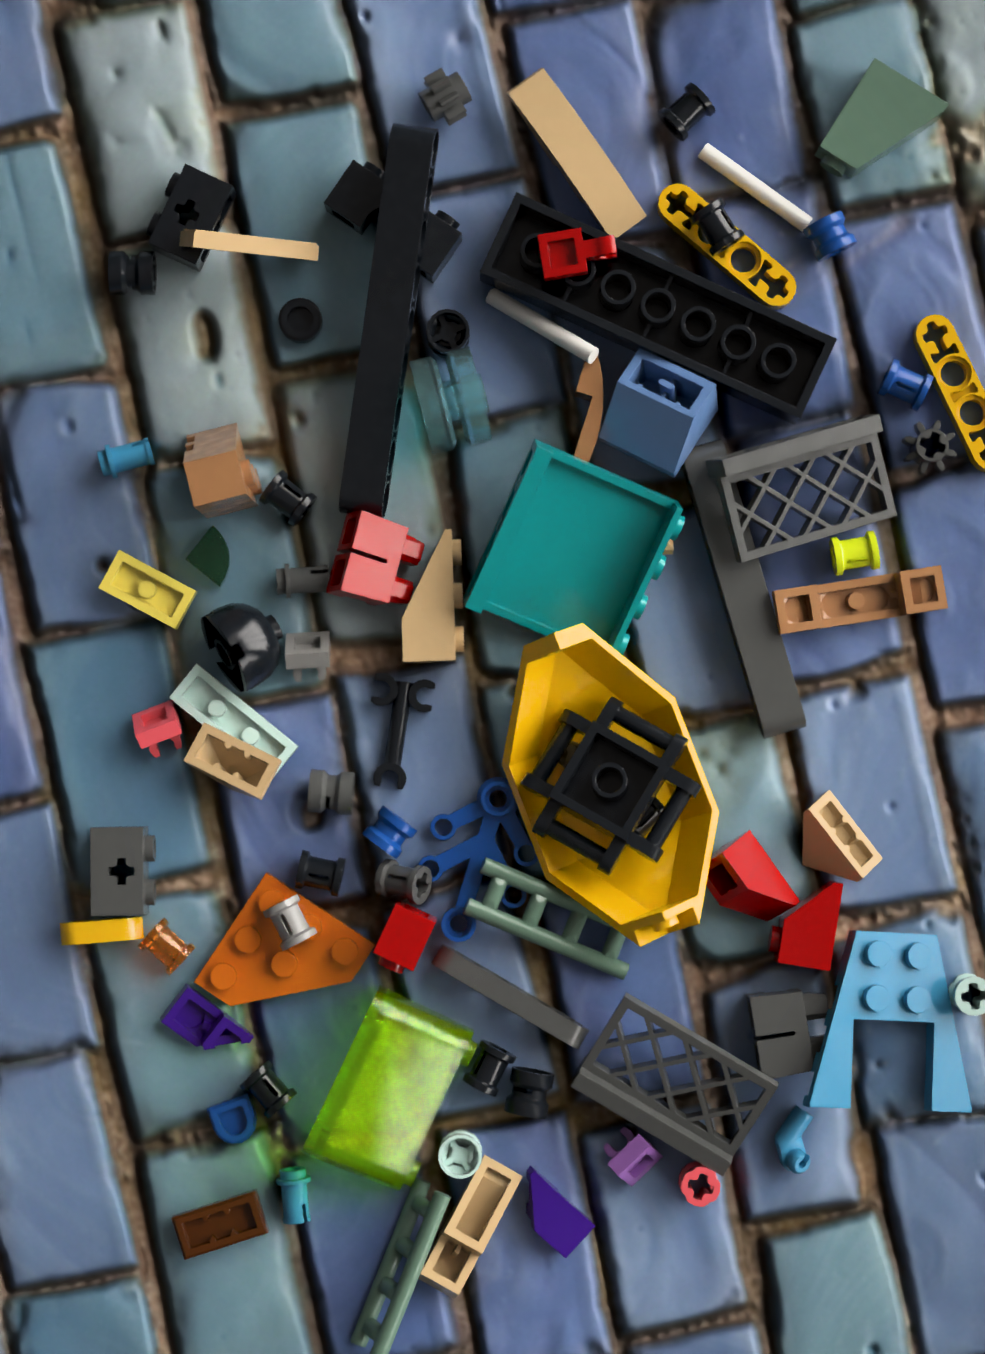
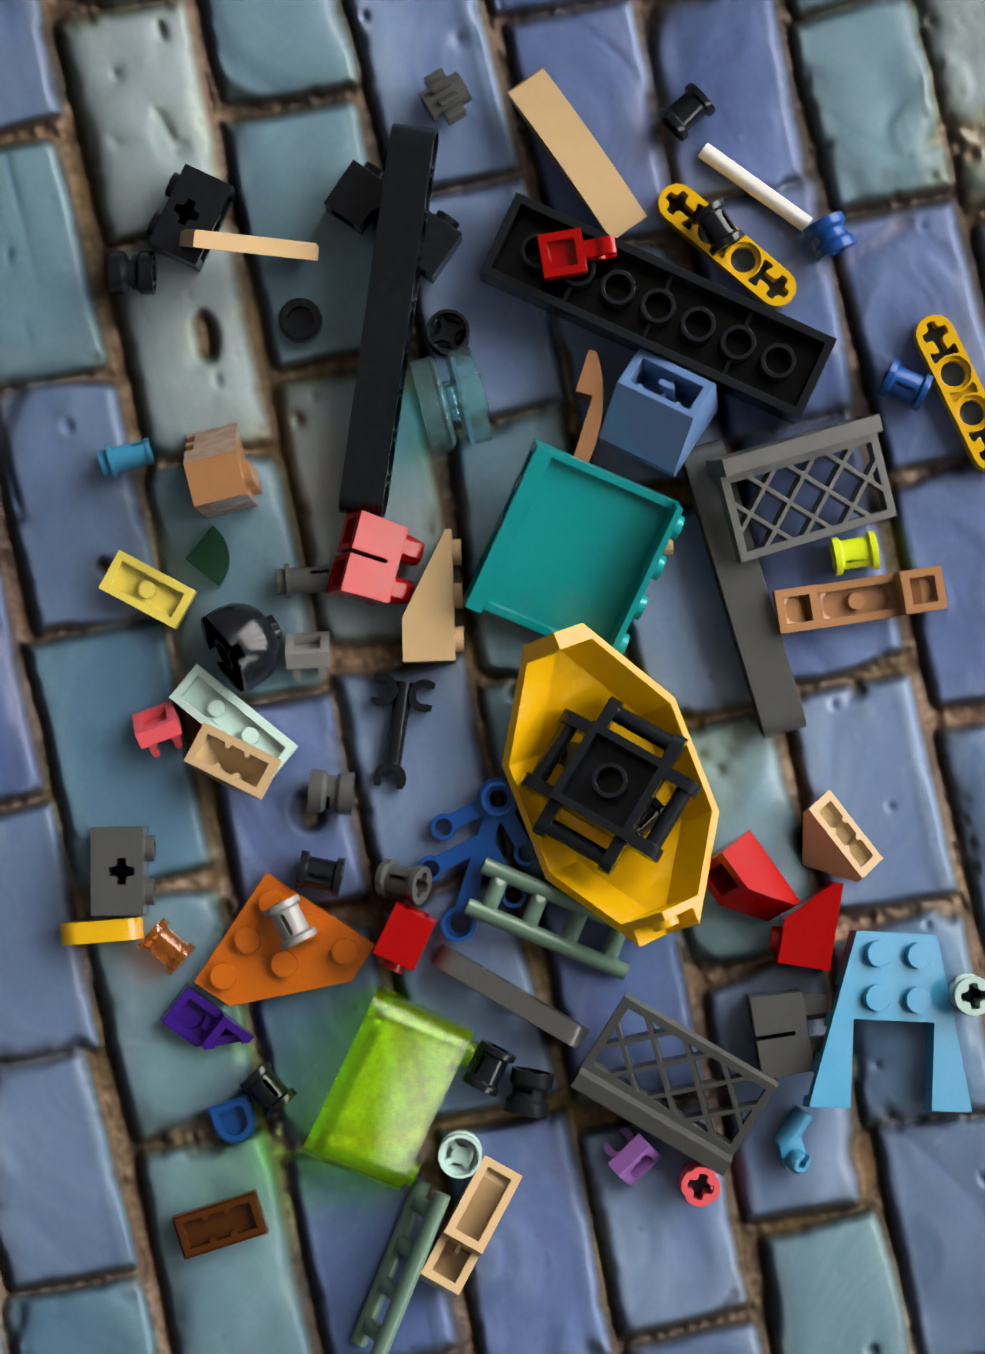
(288, 498): black bush -> none
(294, 1194): dark azure pin -> none
(389, 832): blue wheel -> none
(542, 325): white bar -> none
(555, 1216): dark purple slope -> none
(877, 120): sand green slope -> none
(940, 442): dark grey gear -> none

